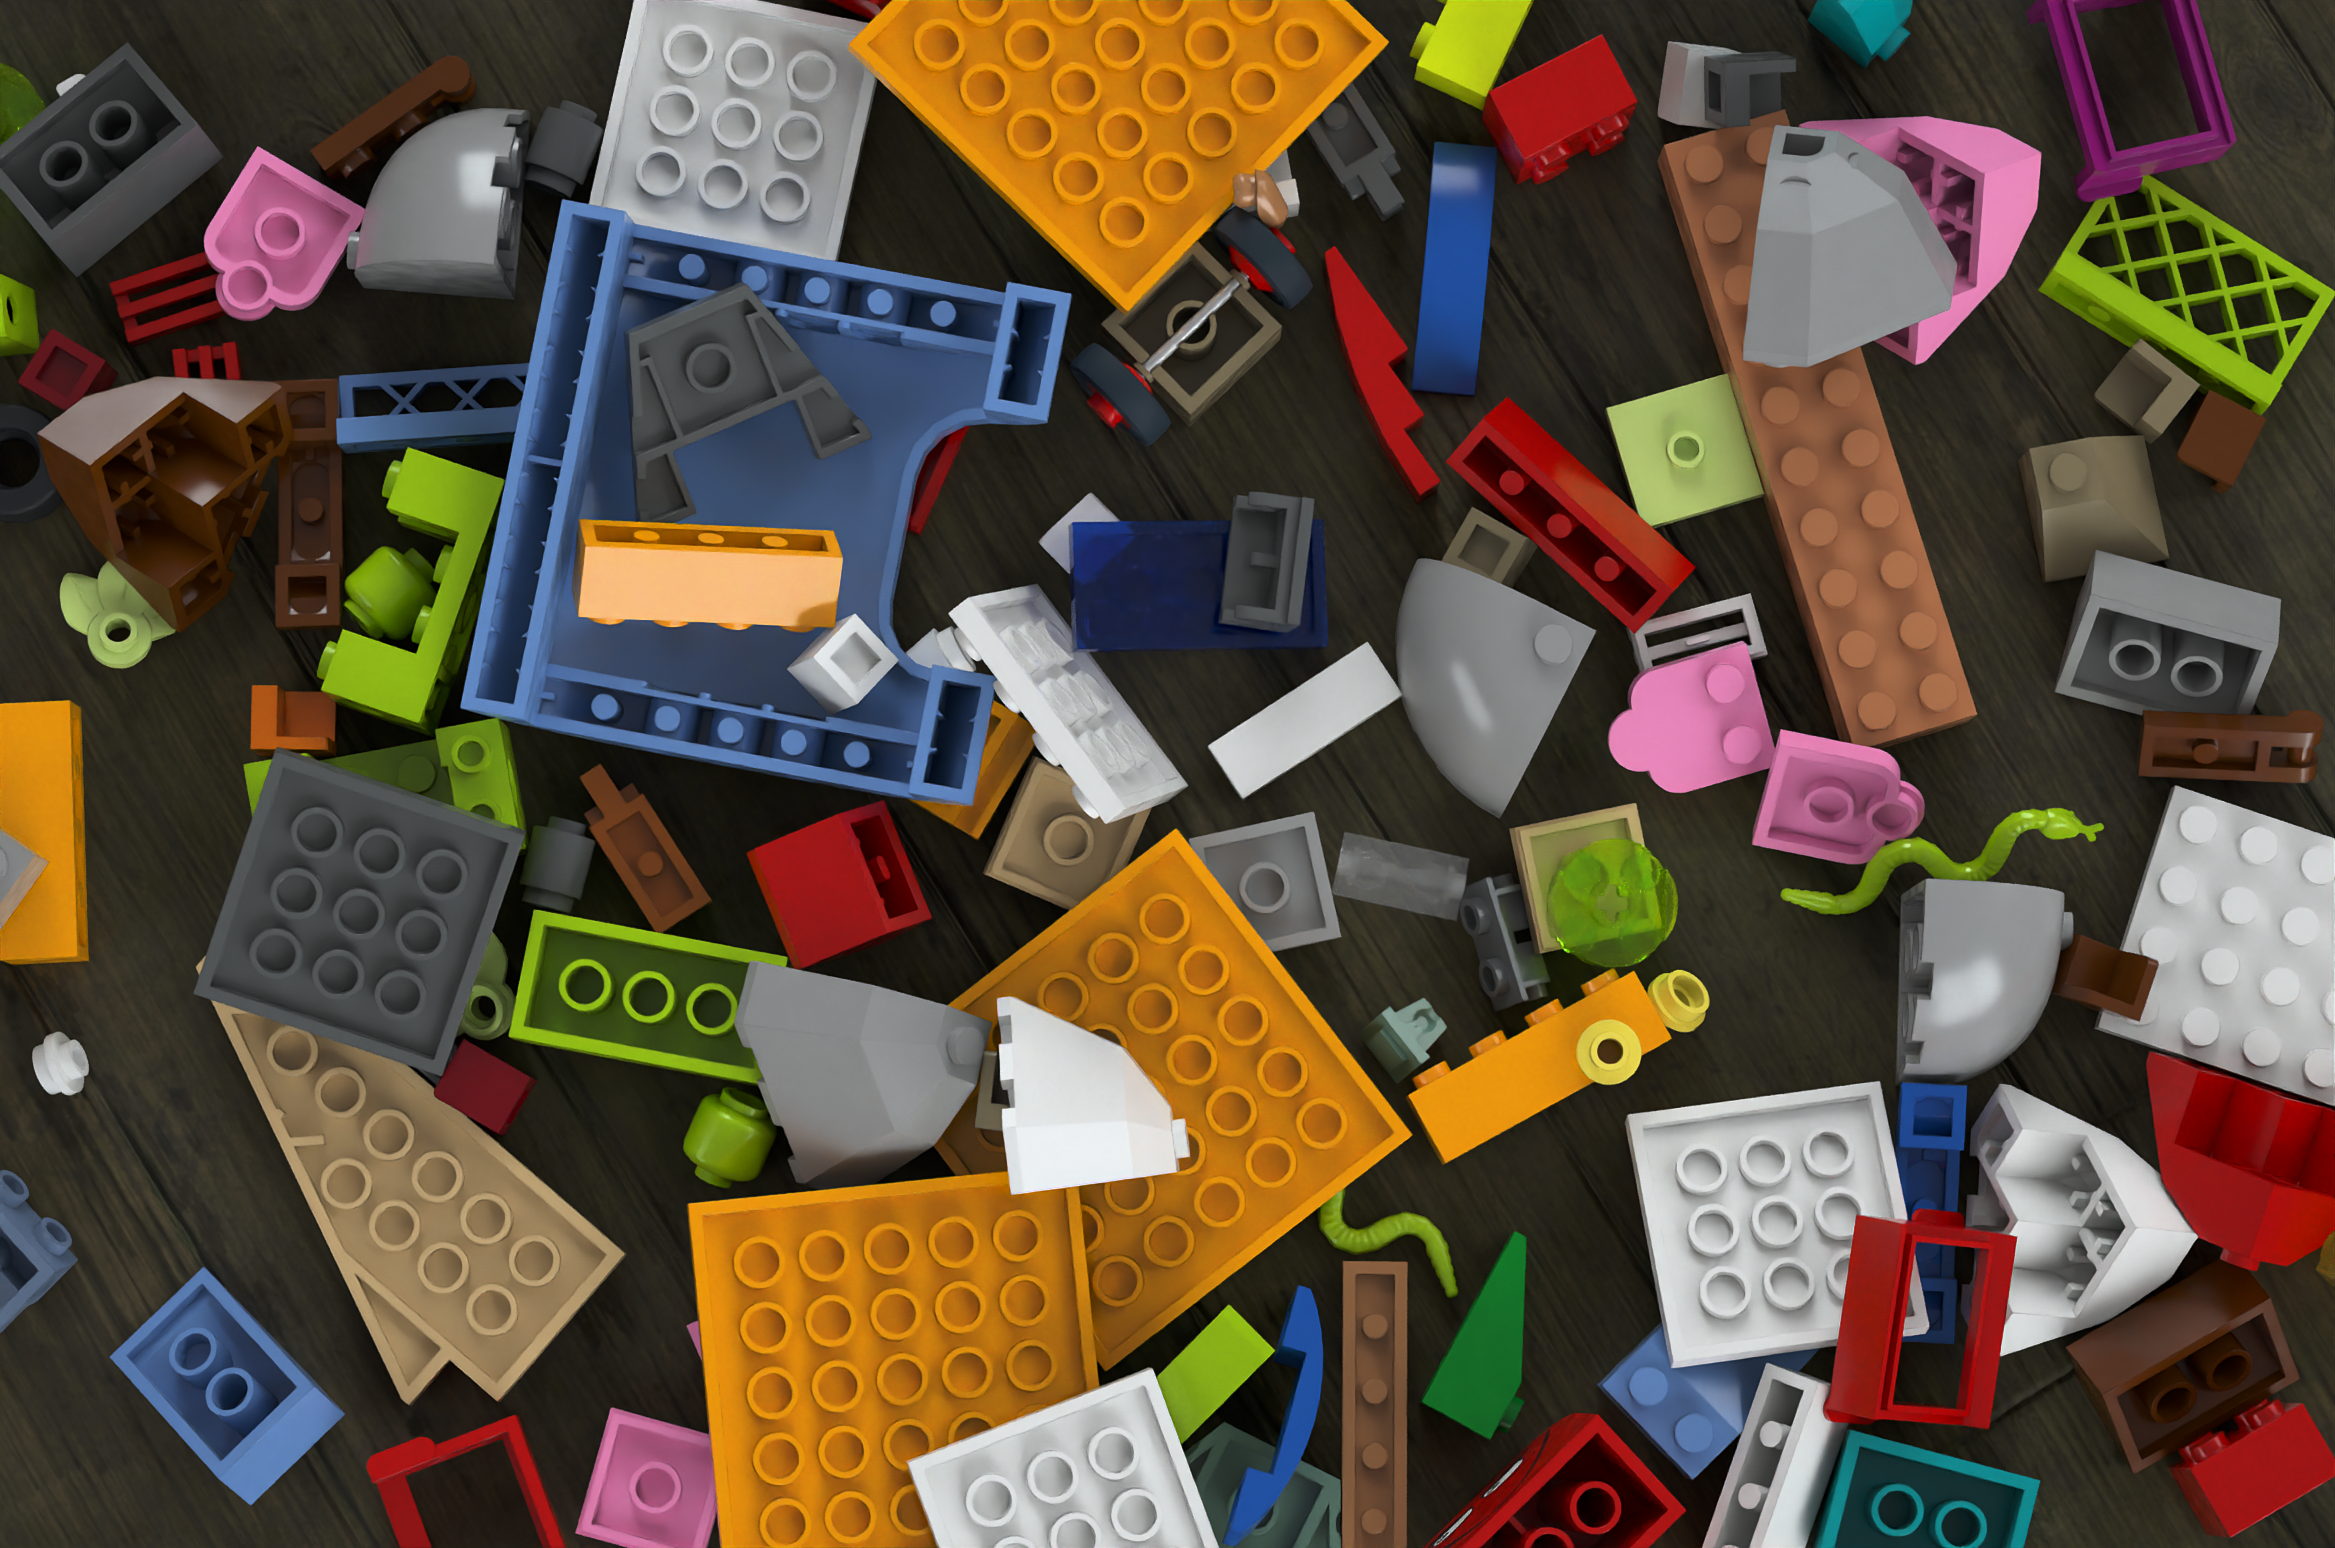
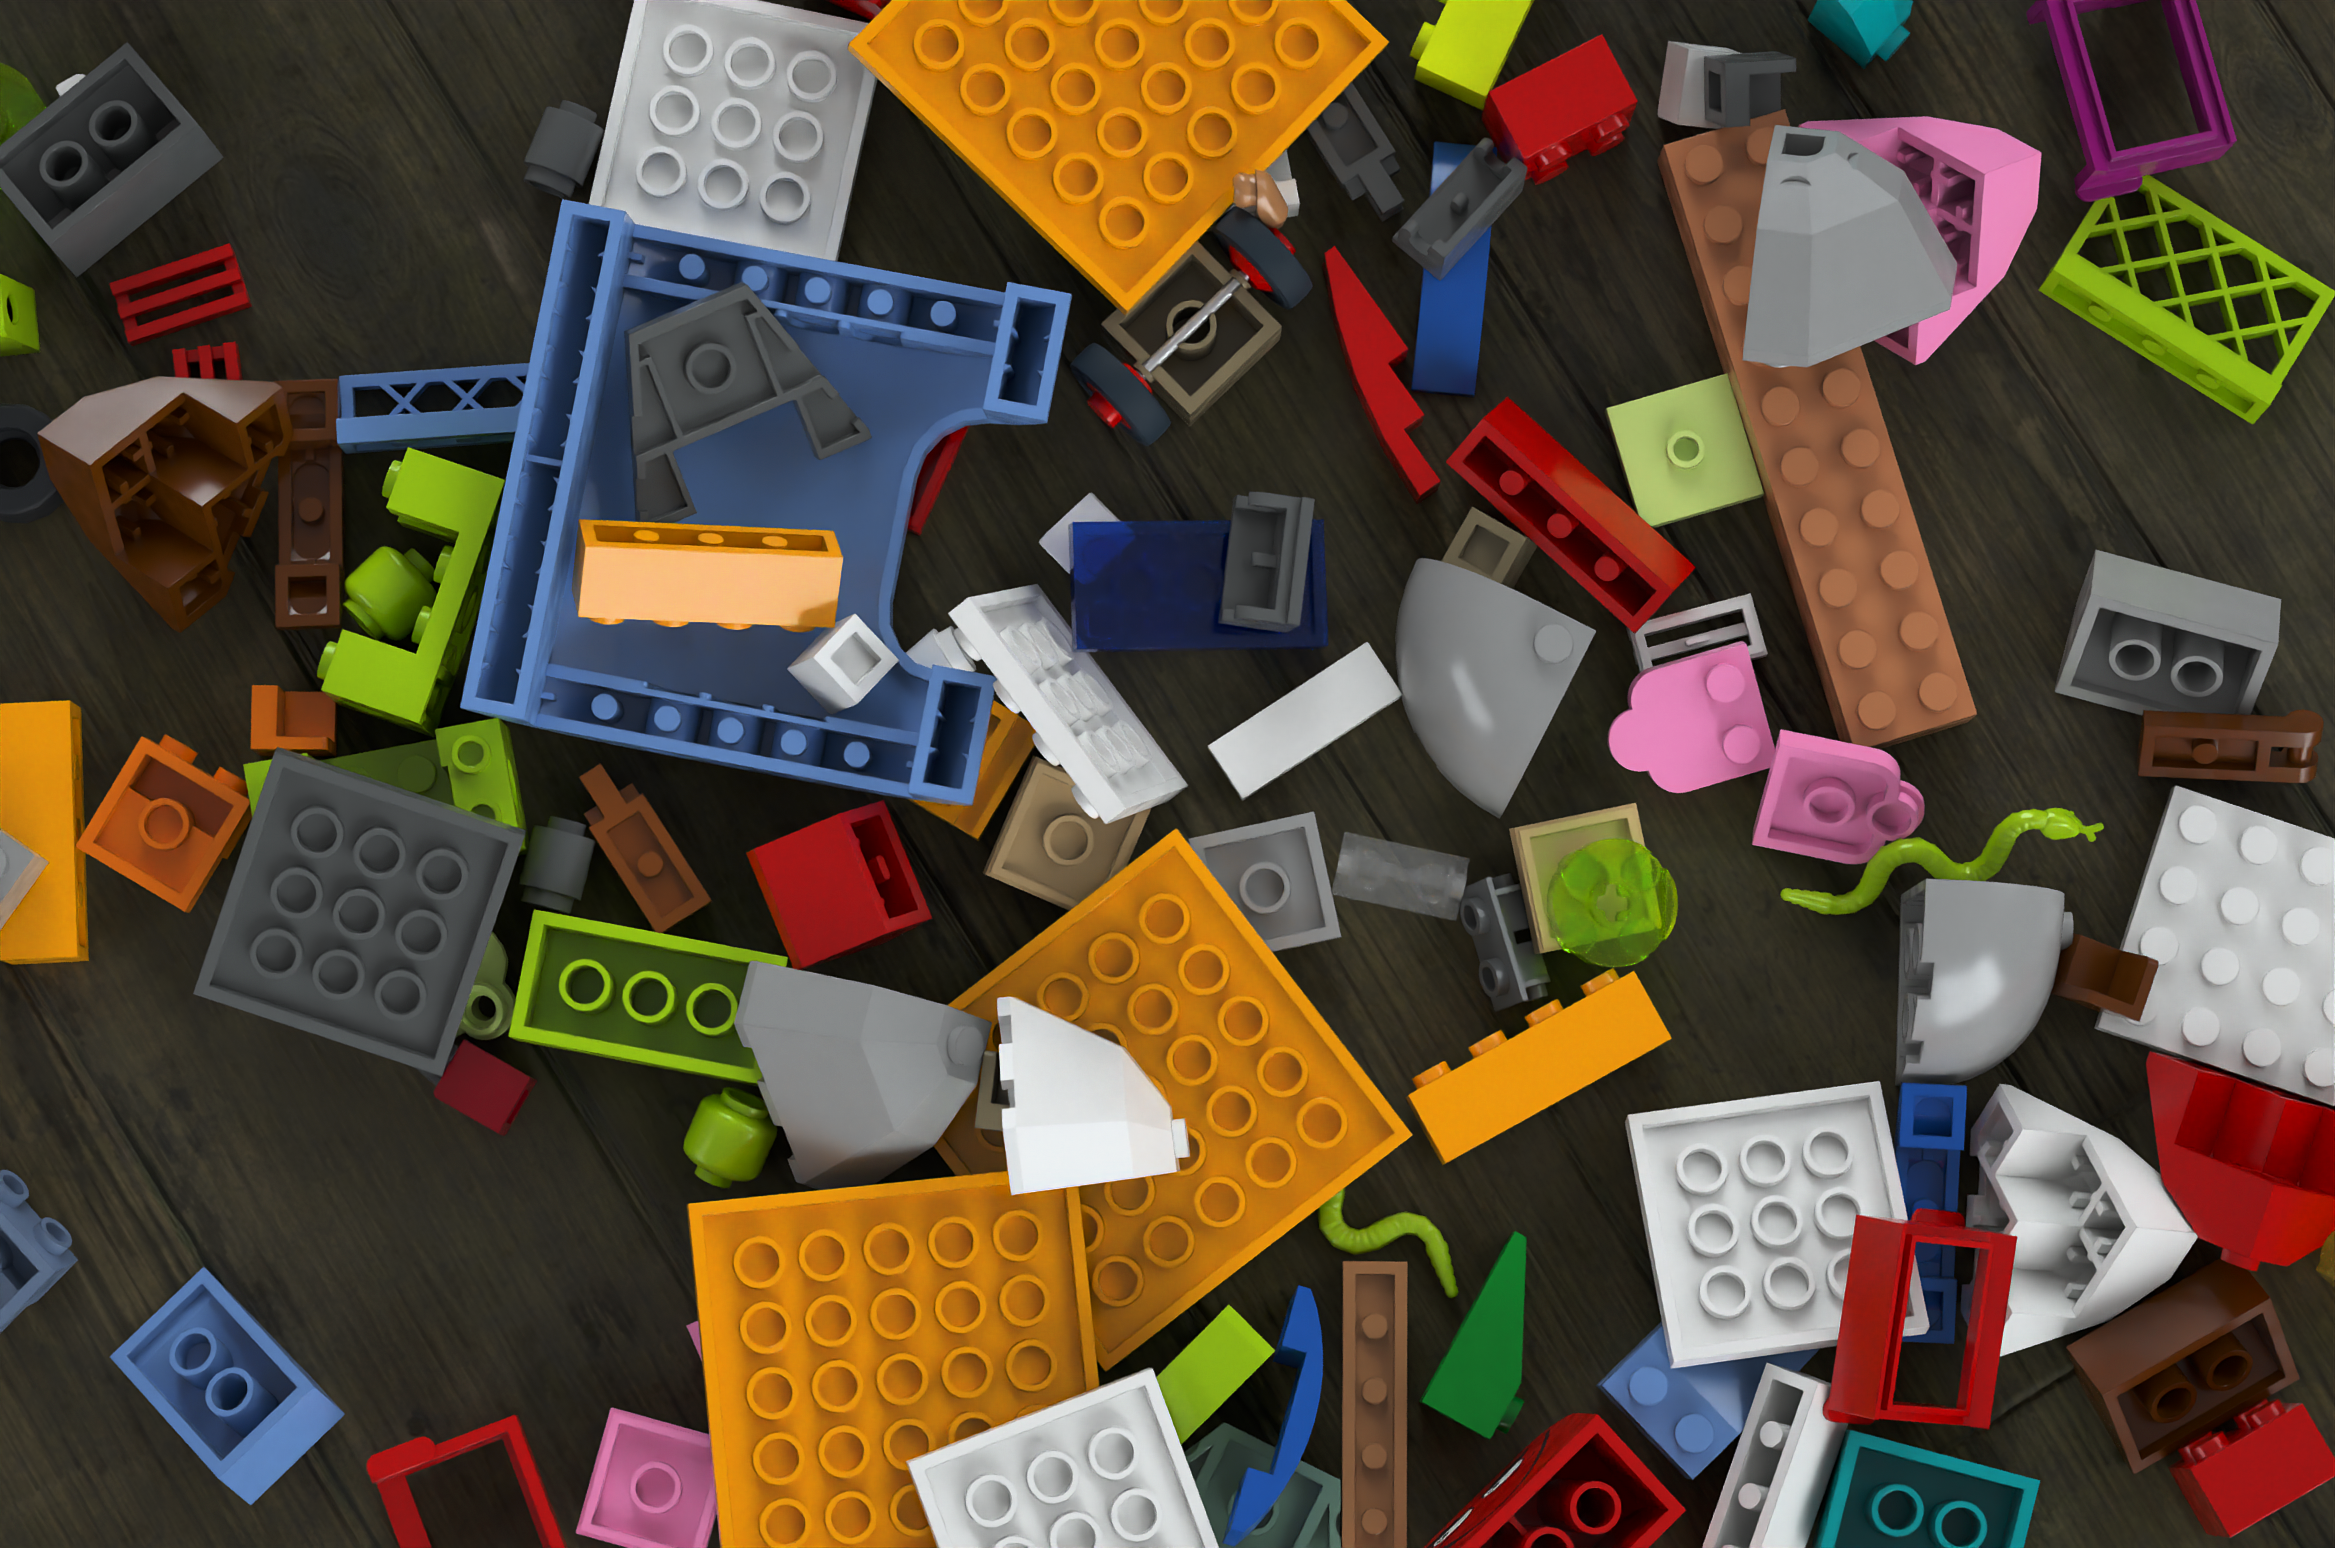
(60, 1064): white plate -> none
(66, 372): dark red panel -> none
(107, 604): yellowish green plate -> none
(168, 821): none -> orange plate
(277, 238): bright pink plate -> none
(395, 117): reddish brown plate -> none
(422, 1209): tan wing -> none
(448, 209): light grey brick -> none
(1403, 1037): sand green brick -> none
(1461, 209): none -> dark grey hinge
(1596, 1069): light yellow plate -> none
(1679, 1000): light yellow plate -> none
(2091, 499): dark tan slope -> none
(2145, 391): dark tan panel -> none
(2219, 439): reddish brown panel -> none

